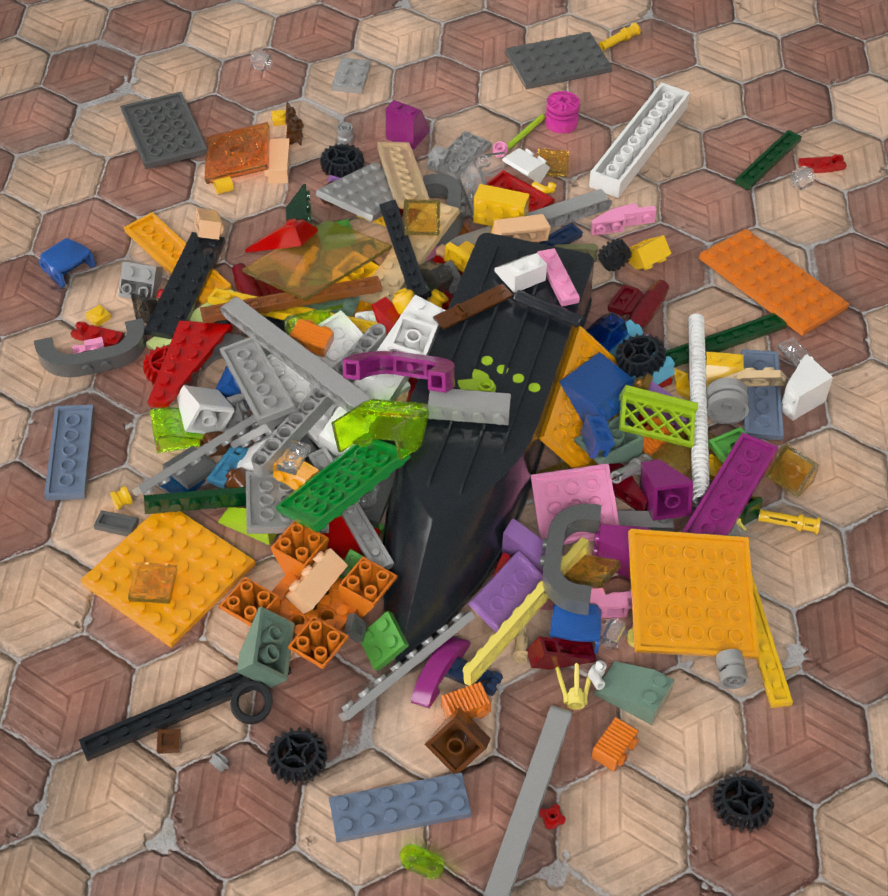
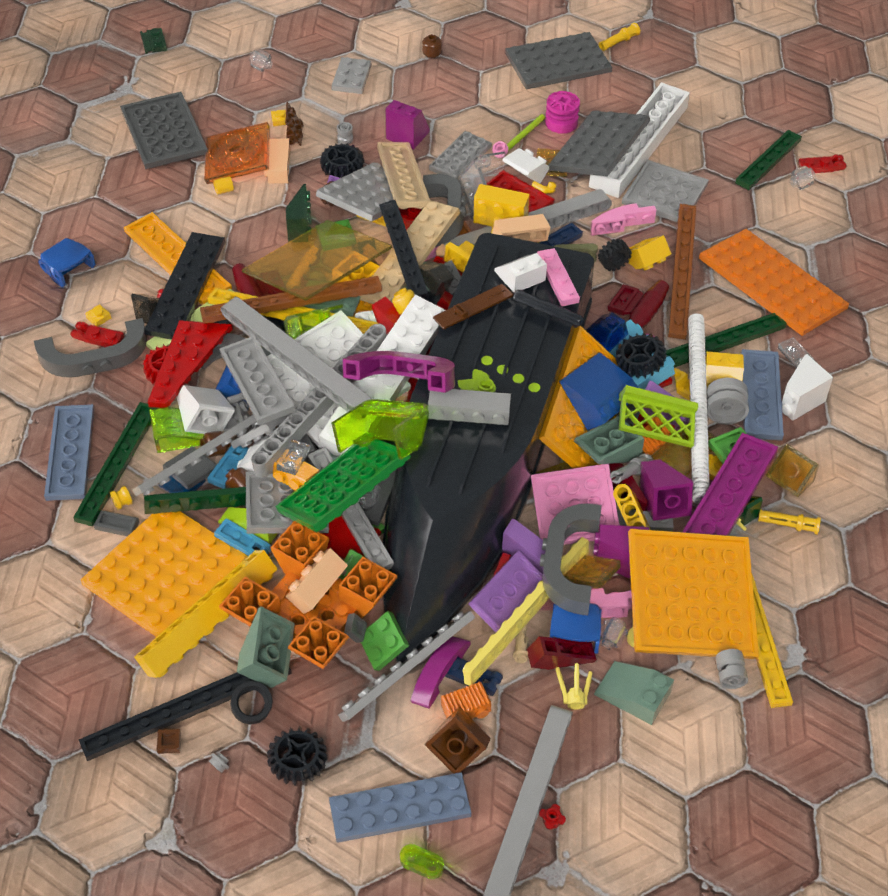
(90, 344): bright pink plate -> none
(114, 466): none -> dark green plate
(139, 279): light grey slope -> none
(152, 582): clear yellow plate -> none
(153, 40): none -> clear green plate
(201, 617): none -> yellow brick
(208, 223): light nougat brick -> none
(239, 539): none -> dark azure plate
(291, 234): red wedge -> none
(313, 337): orange brick -> none
(413, 336): white slope -> none
(421, 217): clear yellow slope -> none
(431, 46): none -> reddish brown head
(437, 156): light grey plate -> none
(437, 298): yellow wheel -> none
(595, 674): white arm -> none
(597, 435): blue hinge -> none
(599, 143): none -> dark grey plate
(615, 744): orange brick -> none
(629, 503): none -> yellow beam
(644, 382): pearl gold plate -> none
(664, 189): none -> light grey plate
(682, 272): none -> dark orange plate
(750, 793): black gear -> none
(761, 378): tan wing -> none

